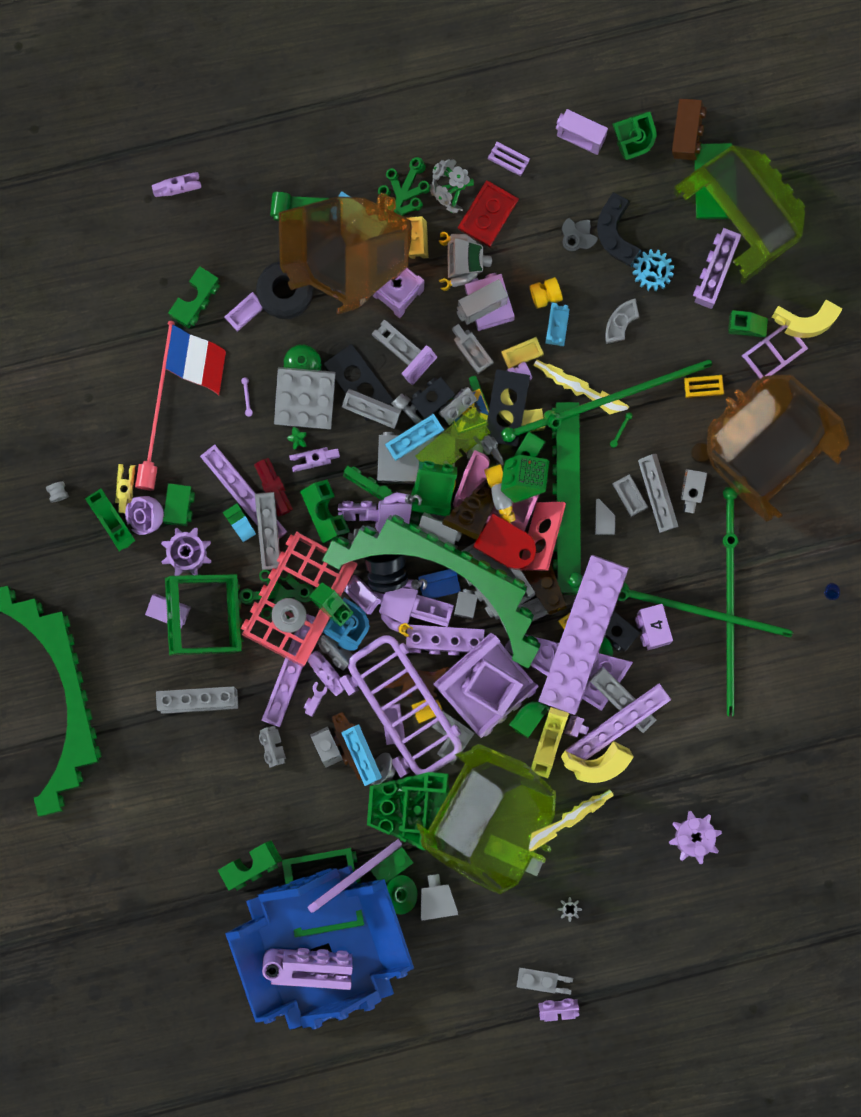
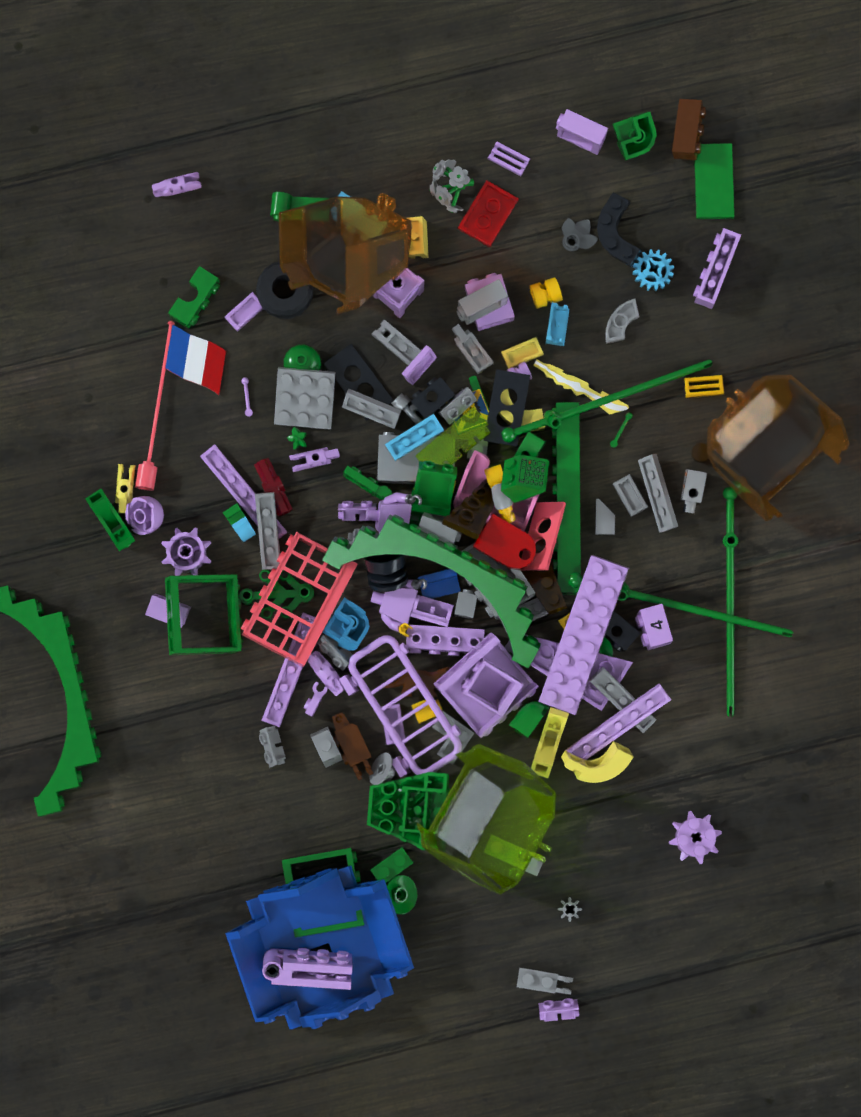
(57, 492): light grey wheel -> none
(178, 505): green brick -> none
(197, 700): light grey panel -> none
(264, 858): green arch -> none
(280, 619): light grey piece -> none
(317, 499): green arch -> none
(331, 604): green slope -> none
(354, 876): lavender tile -> none
(361, 755): medium azure plate -> none
(362, 595): lavender tile -> none
(404, 193): green plant -> none
(437, 900): light grey torso -> none
(464, 259): light grey torso -> none
(490, 446): dark grey plate -> none
(569, 819): light yellow sword -> none
(575, 726): lavender tile -> none
(747, 324): green slope -> none
(753, 201): windscreen -> none
(783, 362): lavender window -> none
(809, 326): light yellow arch -> none
(832, 591): clear blue hinge -> none

